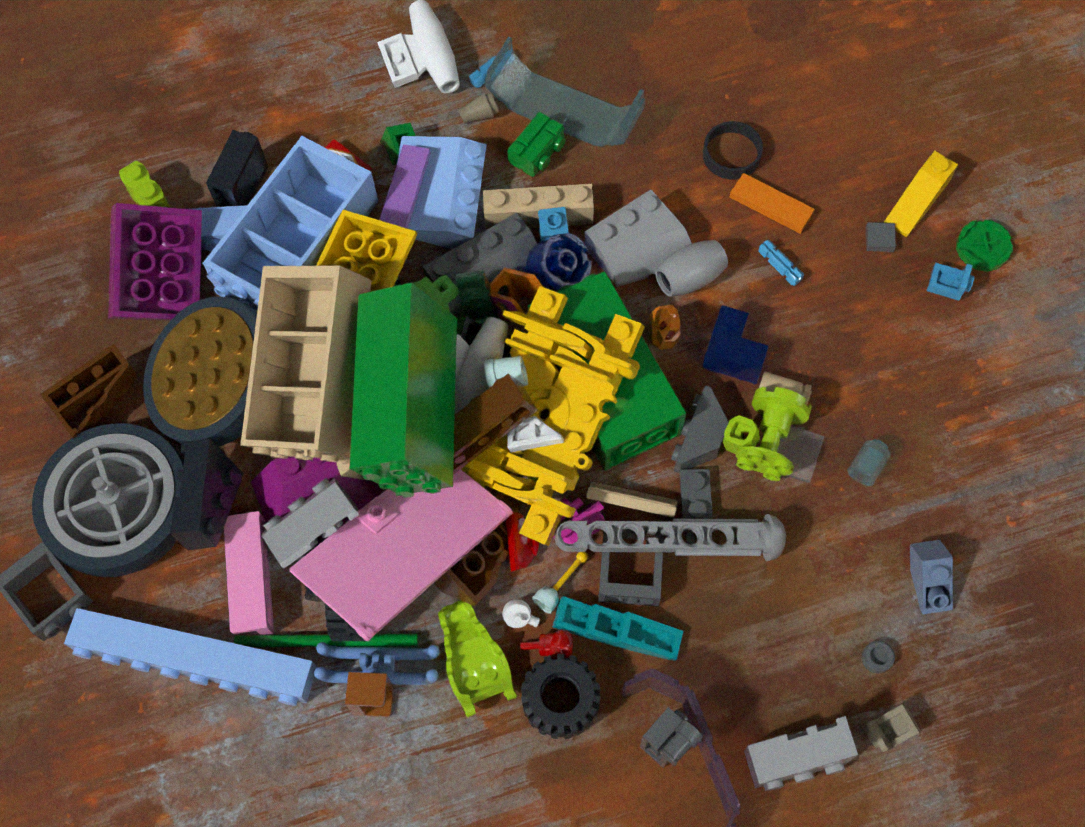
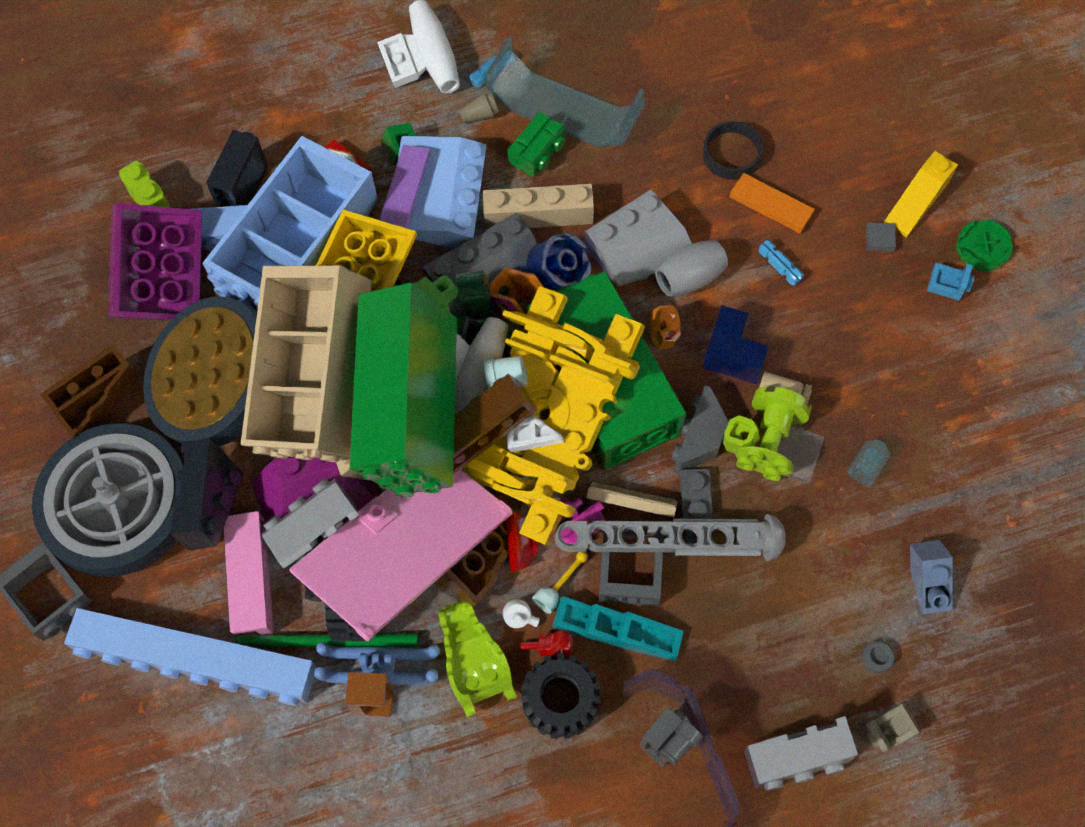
(552, 222): dark azure bracket -> none

